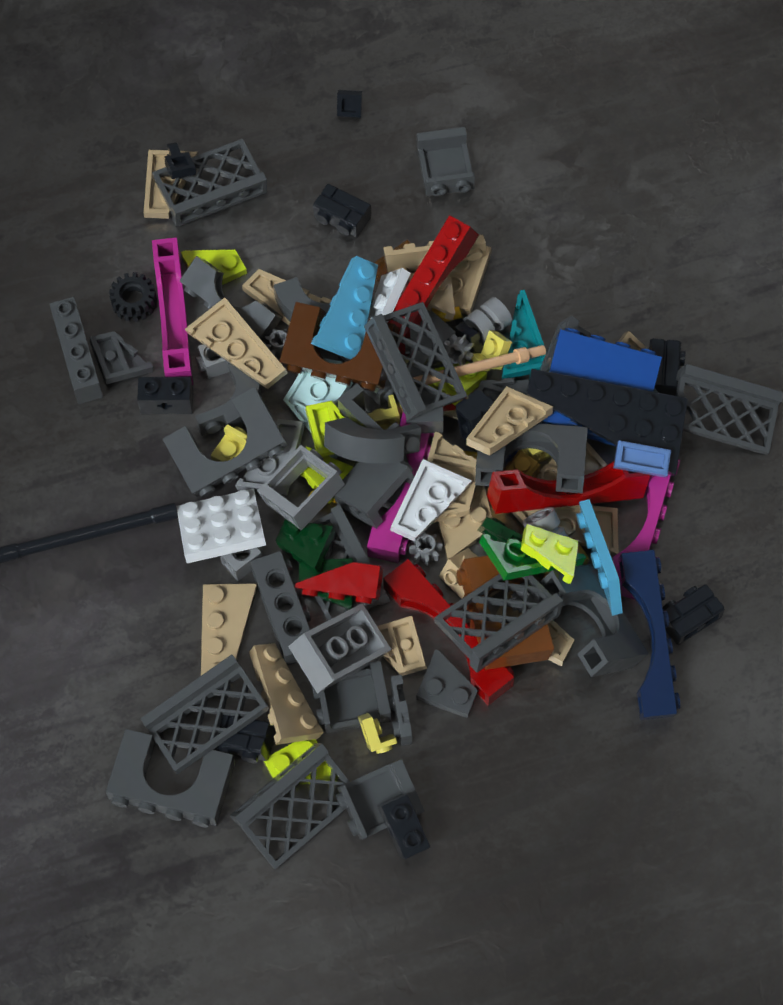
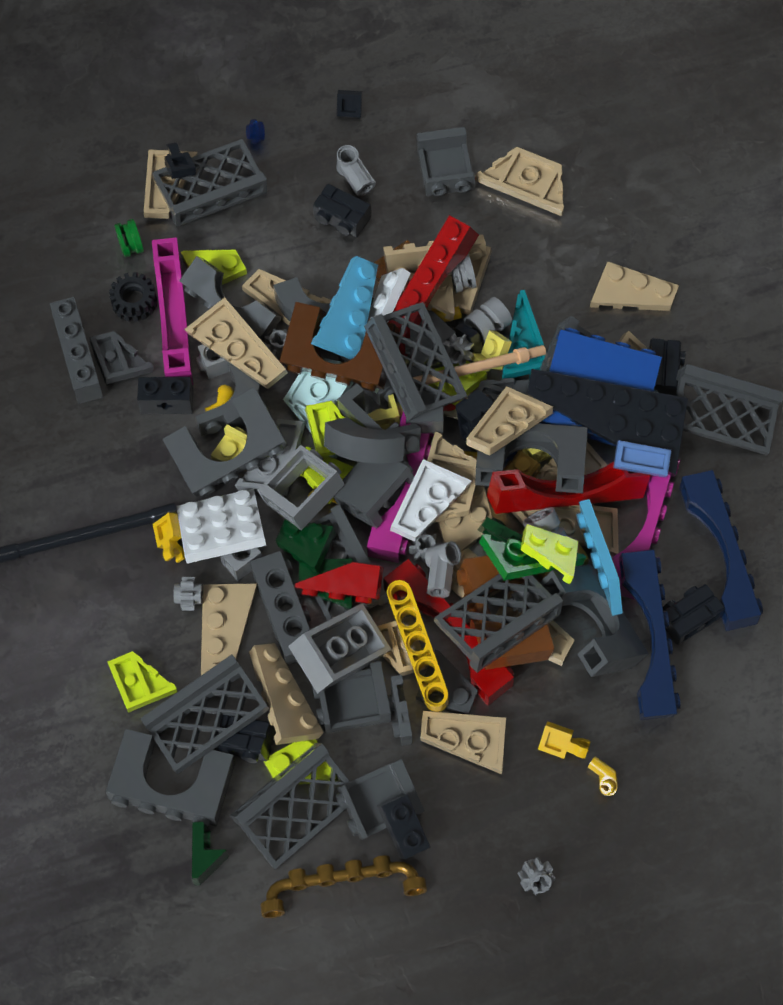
(131, 236): none -> green wheel
(138, 682): none -> neon yellow wing
(167, 534): none -> yellow plate
(188, 594): none -> light grey gear
(204, 861): none -> dark green slope
(224, 394): none -> yellow arm
(255, 131): none -> clear blue plate
(352, 873): none -> pearl gold bar
(354, 171): none -> light grey piece
(371, 729): light yellow bracket -> none
(411, 634): none -> yellow beam
(441, 562): none -> light grey piece
(463, 275): none -> light grey wheel
(467, 736): none -> tan wing
(527, 178): none -> tan wing
(536, 876): none -> light grey gear
(558, 741): none -> yellow plate
(607, 776): none -> yellow arm
(633, 289): none -> tan wing
(704, 501): none -> dark blue arch

